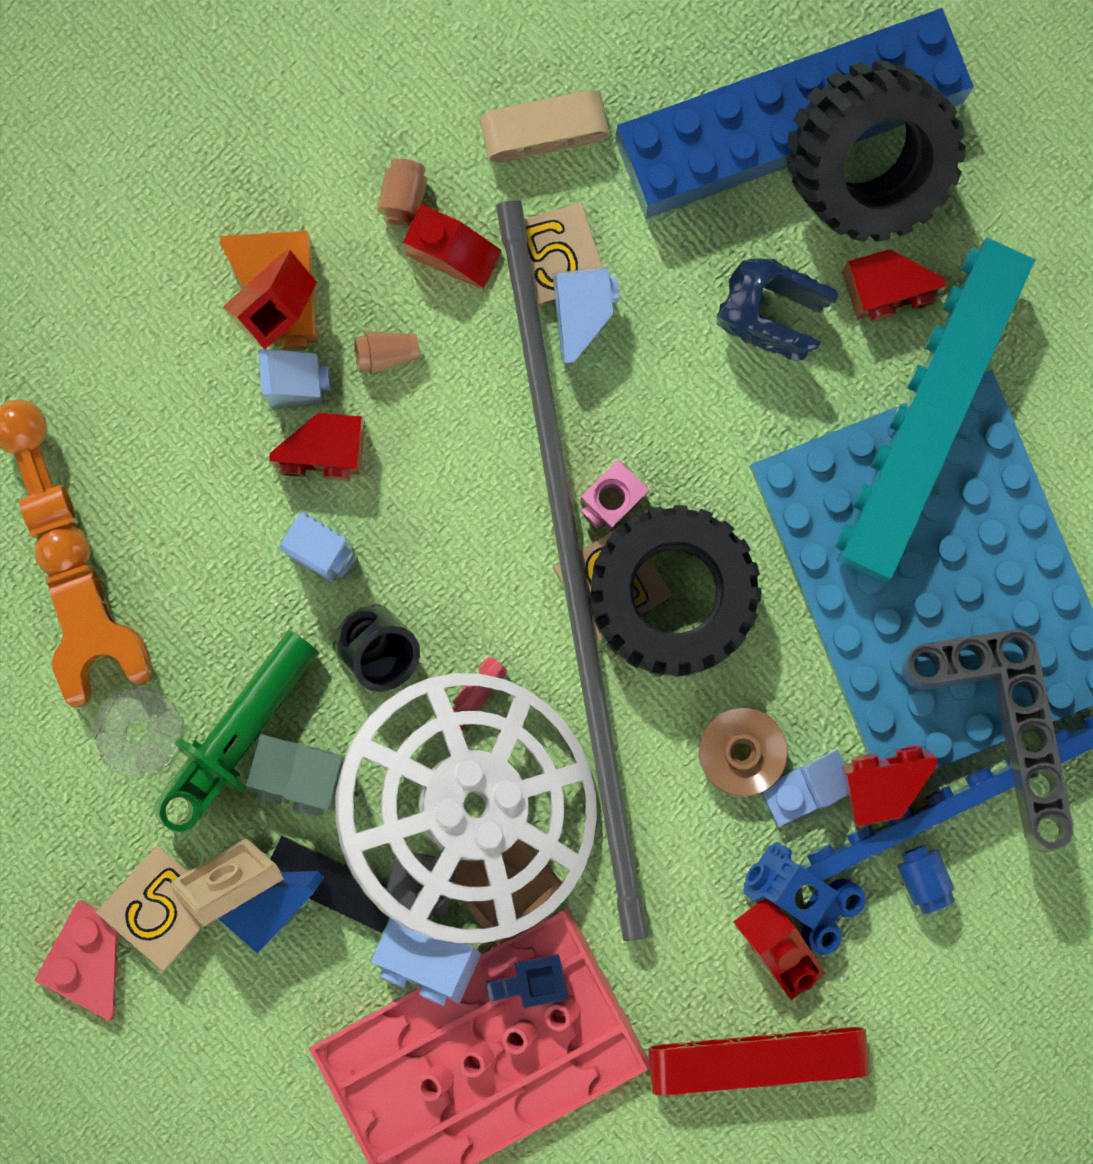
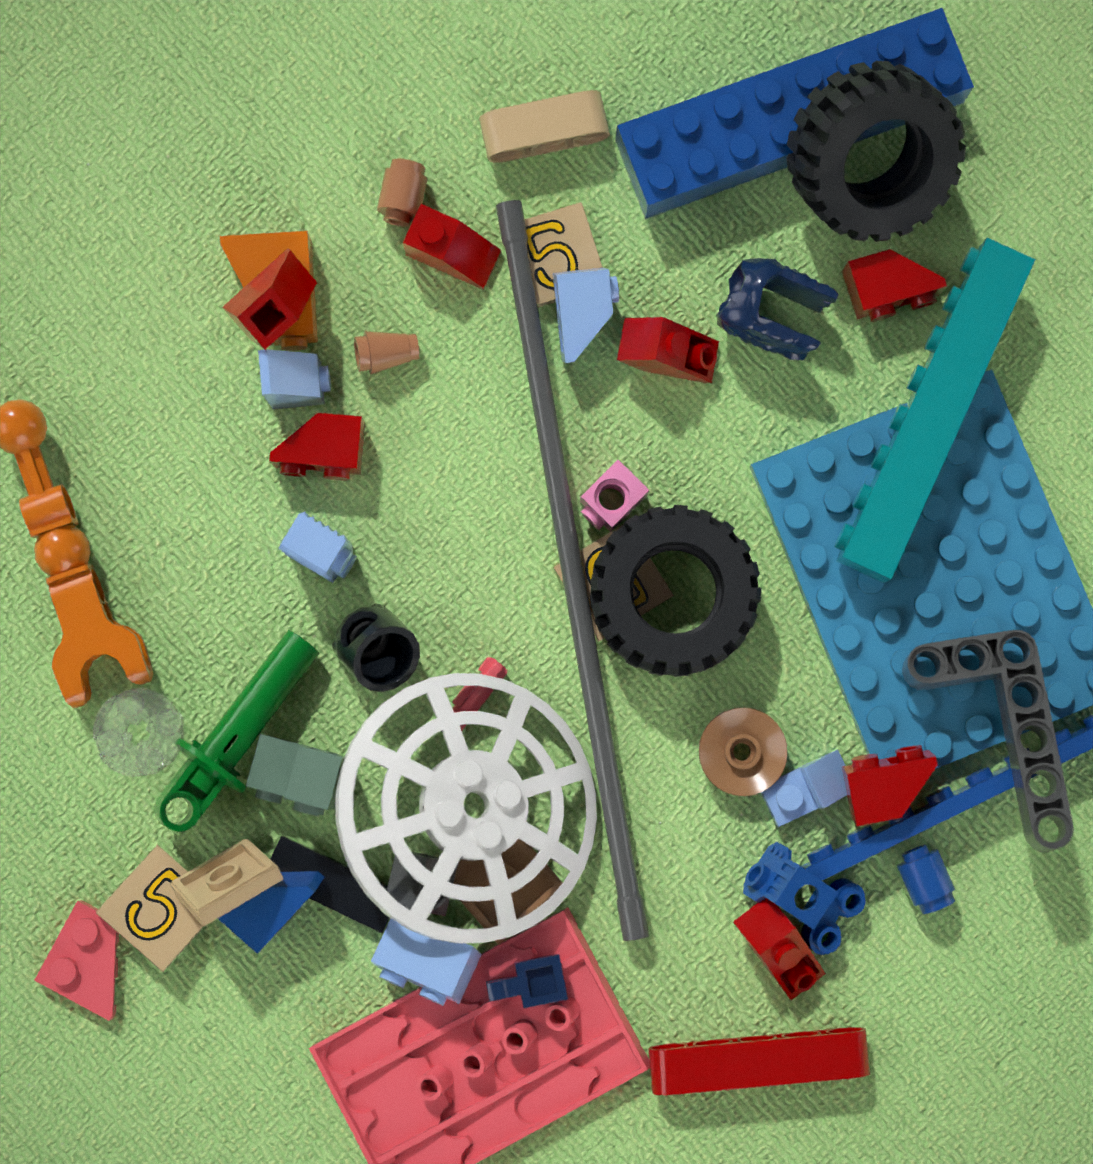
(667, 349): none -> red slope

